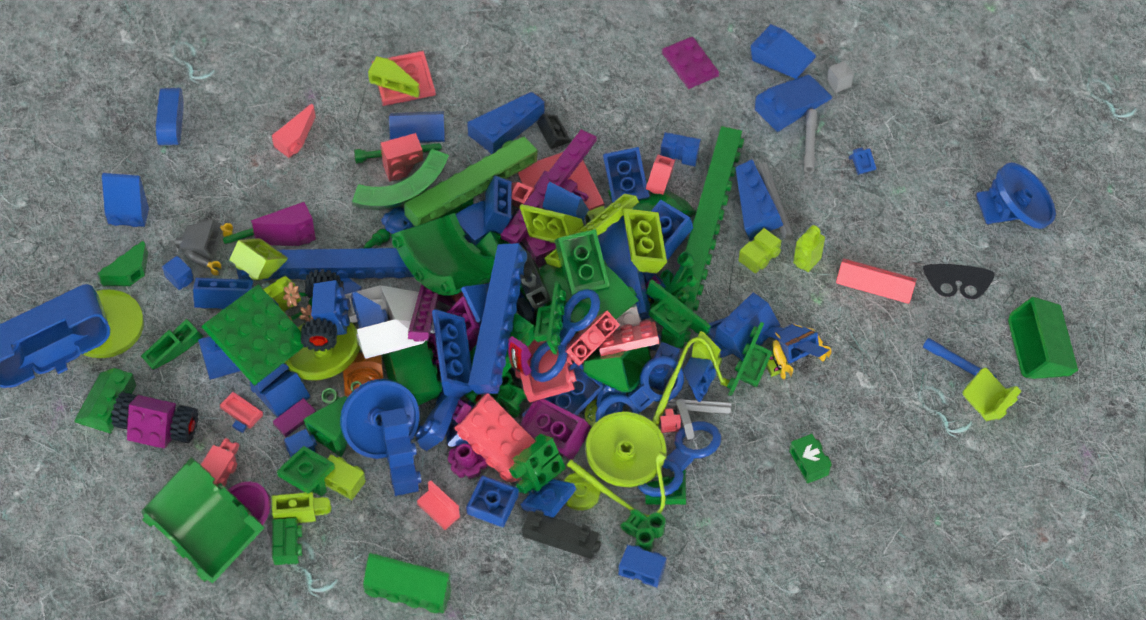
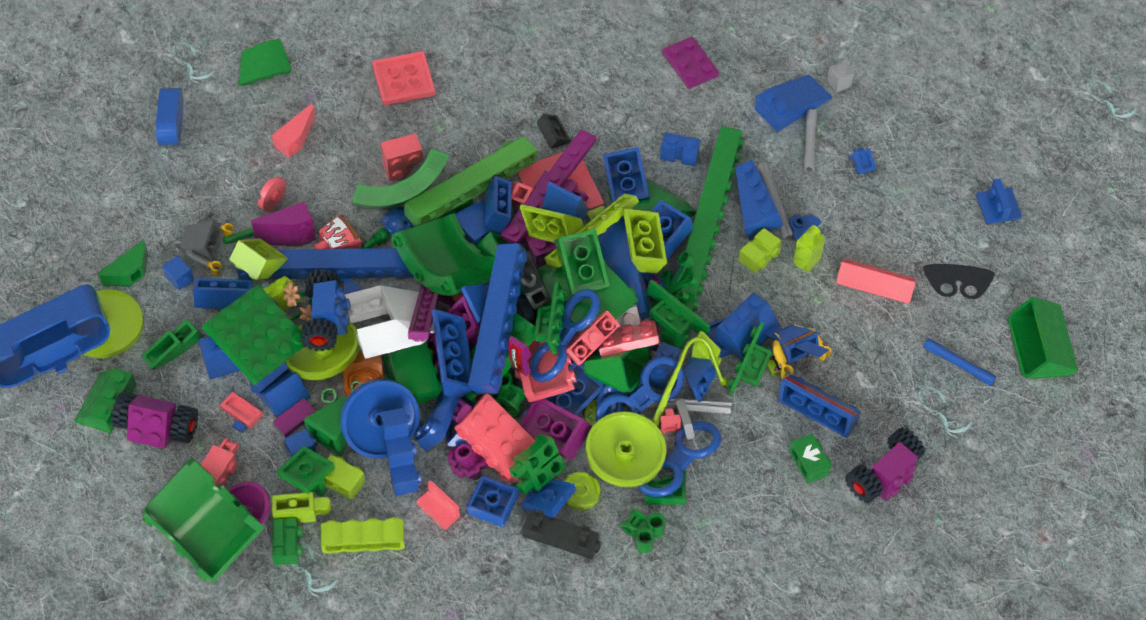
(124, 200): blue slope -> none
(263, 62): none -> green slope
(272, 194): none -> coral plate
(338, 235): none -> torso
(360, 536): none -> lime brick
(362, 155): green piece -> none
(367, 311): blue slope -> none
(389, 75): lime slope -> none
(407, 583): green slope -> none
(426, 125): blue slope -> none
(506, 122): blue wedge -> none
(592, 480): lime piece -> none
(642, 565): blue brick -> none
(660, 174): coral slope -> none
(781, 52): blue slope -> none
(804, 224): none -> blue plate
(818, 405): none -> blue slope
(890, 471): none -> brick
(989, 395): lime bracket -> none
(1025, 195): blue dish -> none

